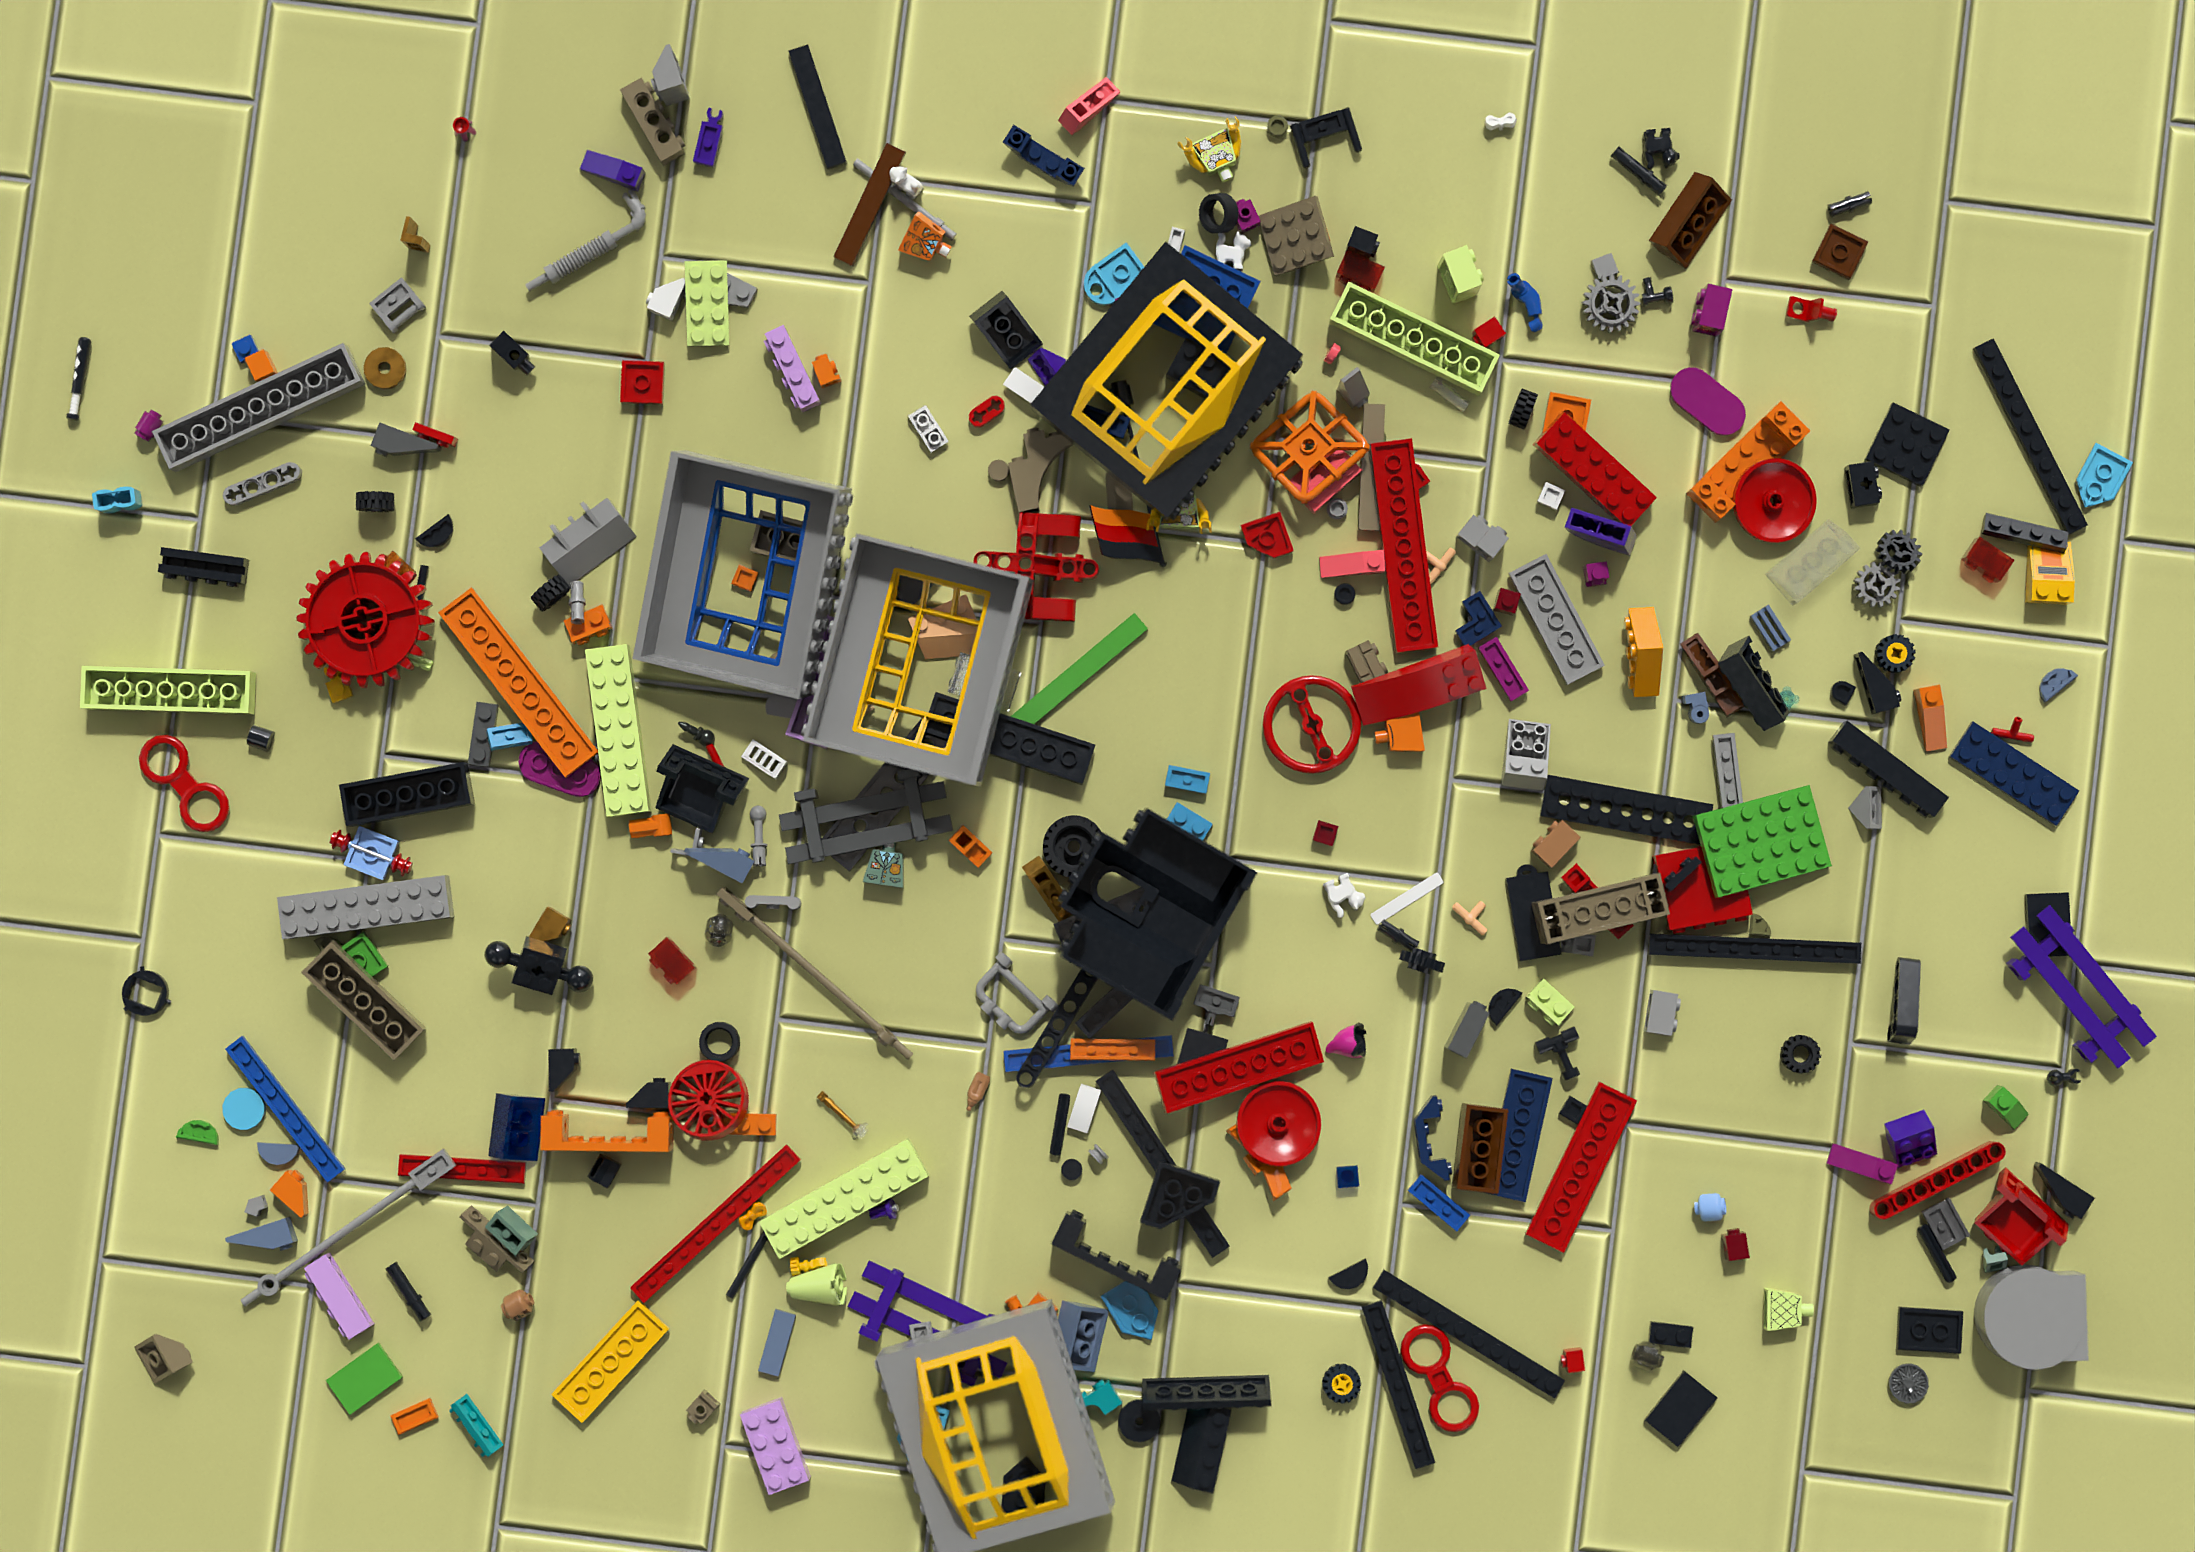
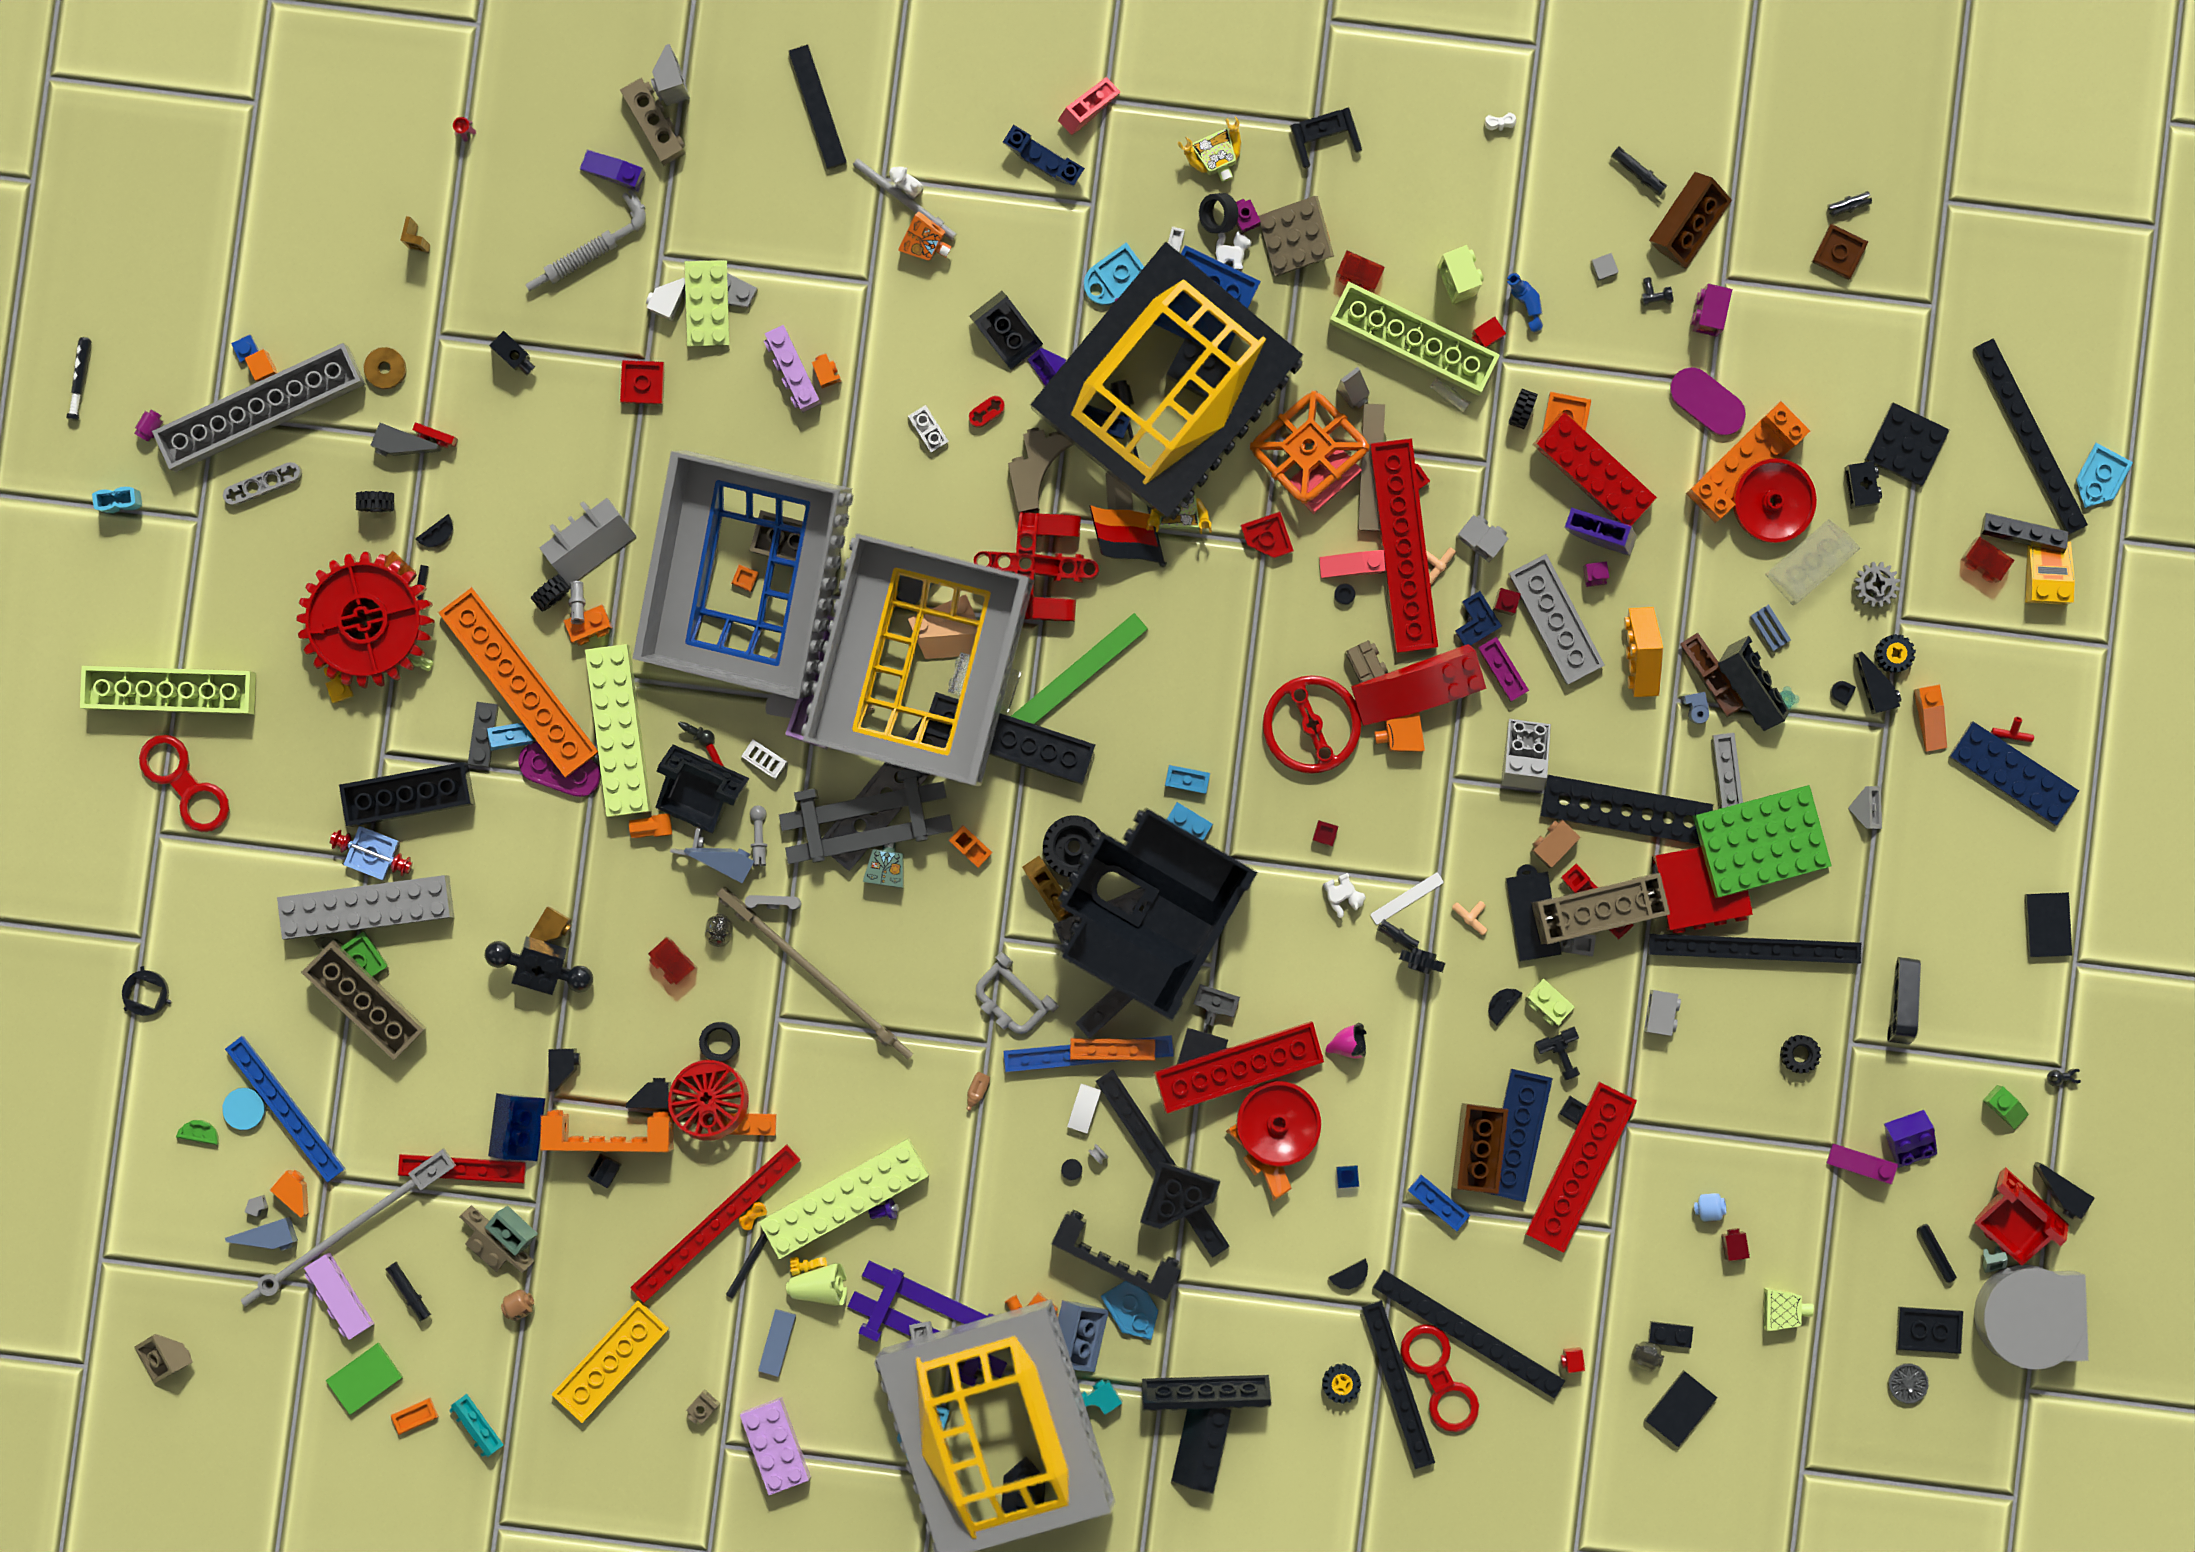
(203, 566): black brick -> none
(260, 738): black brick -> none
(277, 1153): sand blue tile -> none
(392, 300): light grey plate -> none
(708, 140): dark purple plate -> none
(859, 1130): pearl gold piece -> none
(869, 205): reddish brown tile -> none
(998, 470): dark tan tile -> none
(1023, 385): white slope -> none
(1056, 1035): black beam -> none
(1060, 1123): black axle -> none
(1136, 1432): black plate -> none
(1277, 126): olive tile -> none
(1332, 353): coral tile -> none
(1337, 508): light grey plate -> none
(1363, 243): black brick -> none
(1430, 1110): dark blue slope -> none
(1467, 1028): dark grey brick -> none
(1551, 496): white plate -> none
(1615, 310): light grey gear -> none
(1659, 145): black animal -> none
(1687, 866): black plate -> none
(1759, 926): olive tile -> none
(1811, 310): red bracket -> none
(1888, 769): black brick -> none
(1898, 551): black gear -> none
(1945, 1223): flat silver plate -> none
(1948, 1179): red beam -> none
(2054, 682): sand blue tile -> none
(2101, 1035): dark purple fence -> none

